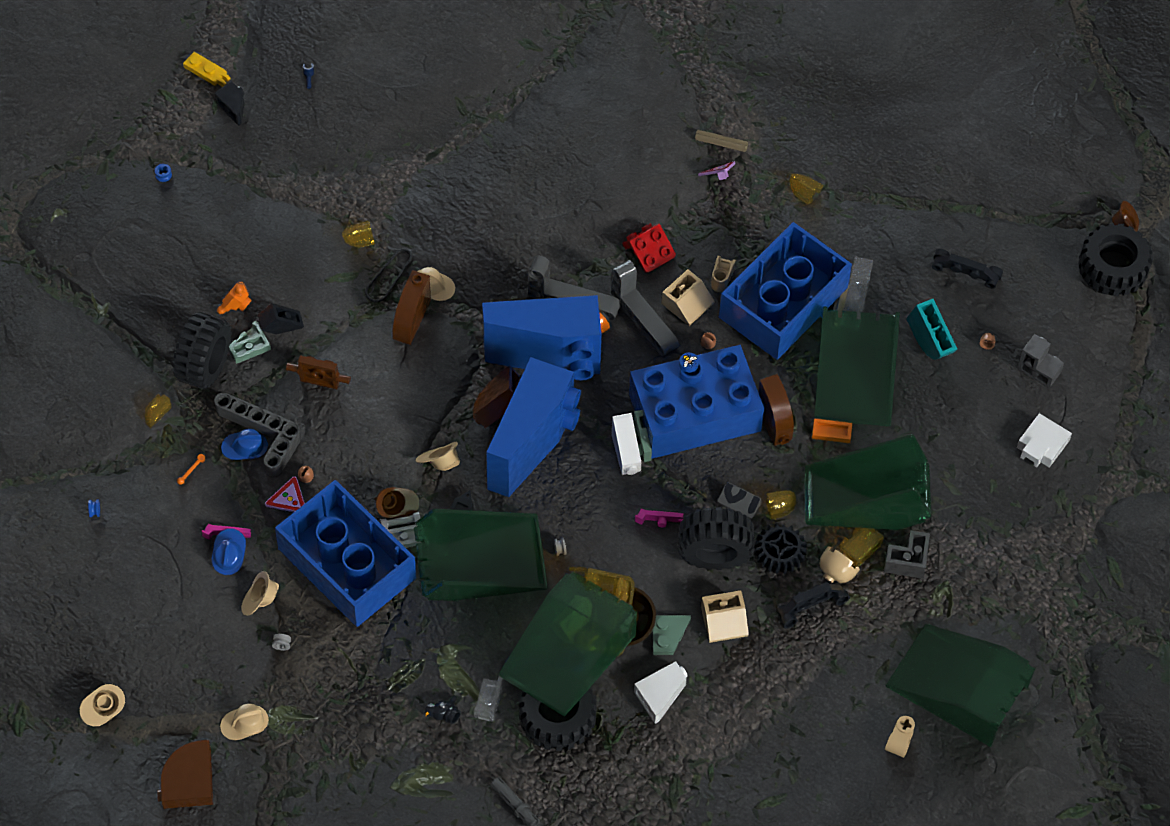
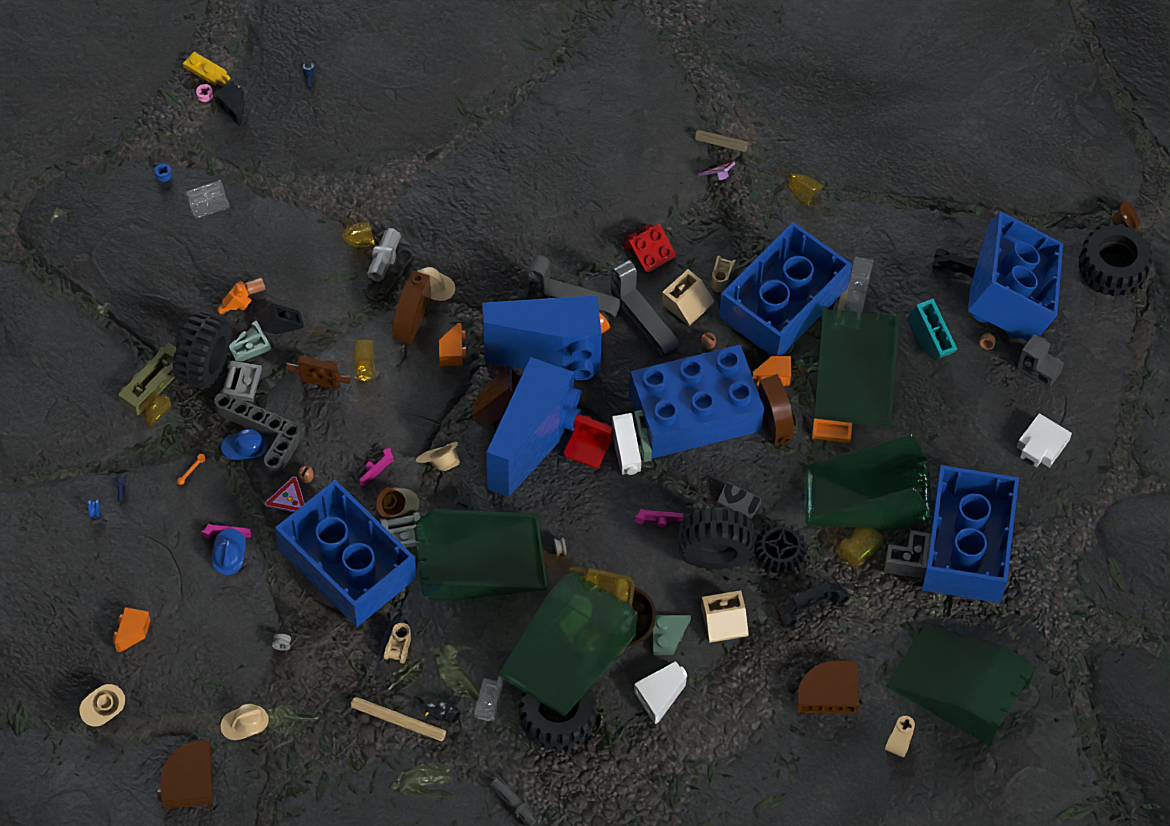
(120, 486): none -> dark blue hand
(132, 628): none -> orange slope
(151, 379): none -> olive brick
(204, 98): none -> bright pink bush
(207, 199): none -> clear panel
(246, 382): none -> light grey plate
(255, 286): none -> nougat hinge
(260, 594): tan piece -> none
(364, 359): none -> clear yellow brick
(374, 470): none -> dark pink piece
(384, 255): none -> light grey piece
(398, 646): none -> tan piece
(398, 719): none -> tan axle
(451, 347): none -> orange slope
(589, 441): none -> red bracket
(689, 362): blue tile -> none
(774, 365): none -> orange slope
(780, 503): clear yellow brick -> none
(830, 688): none -> reddish brown brick
(837, 566): tan cylinder -> none
(970, 534): none -> blue brick
(1016, 278): none -> blue slope

